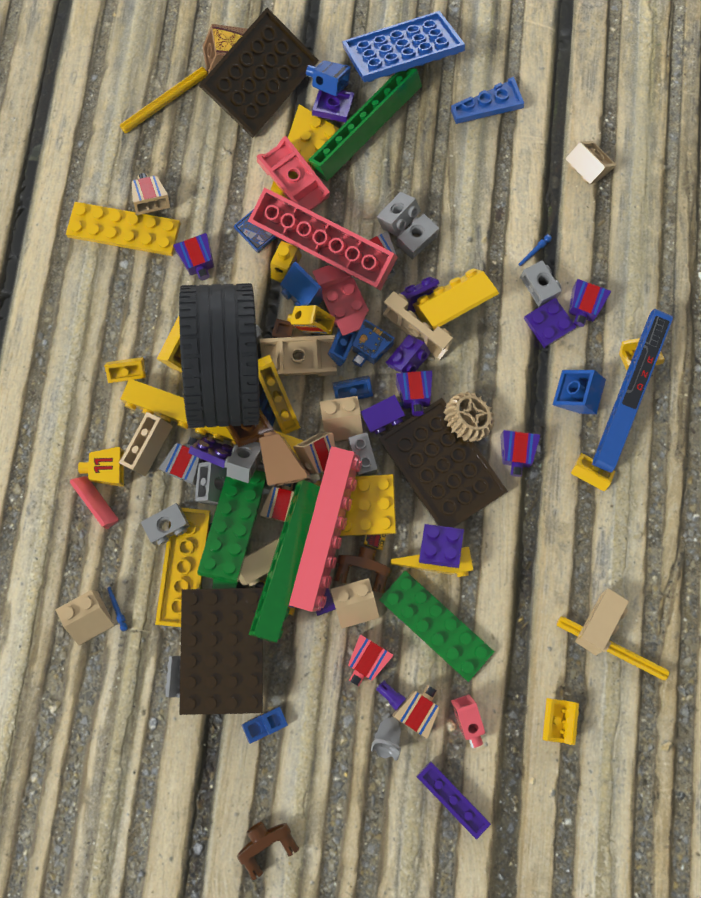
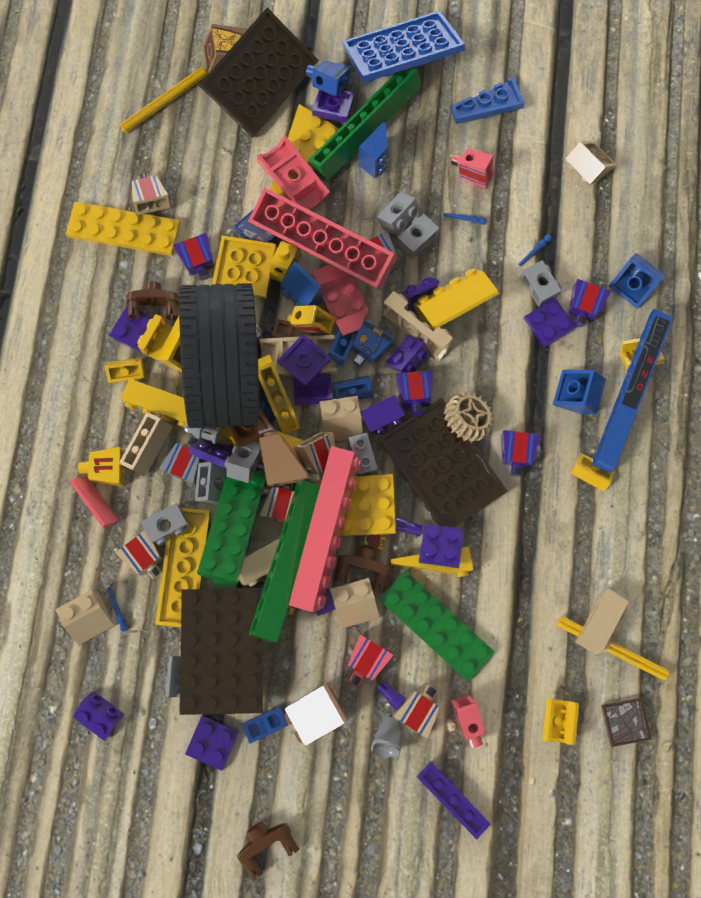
(98, 715): none -> dark purple bracket
(129, 331): none -> dark purple plate
(141, 556): none -> torso
(152, 296): none -> reddish brown connector
(154, 337): none -> yellow bracket
(200, 433): none -> light grey piece
(212, 742): none -> dark purple plate
(244, 262): none -> yellow plate
(304, 360): none -> dark purple plate
(315, 714): none -> slope
(318, 390): none -> dark purple bracket
(374, 152): none -> blue slope
(408, 527): none -> dark purple pin
(475, 167): none -> coral torso
(482, 220): none -> blue piece
(626, 722): none -> tile
(636, 280): none -> blue slope

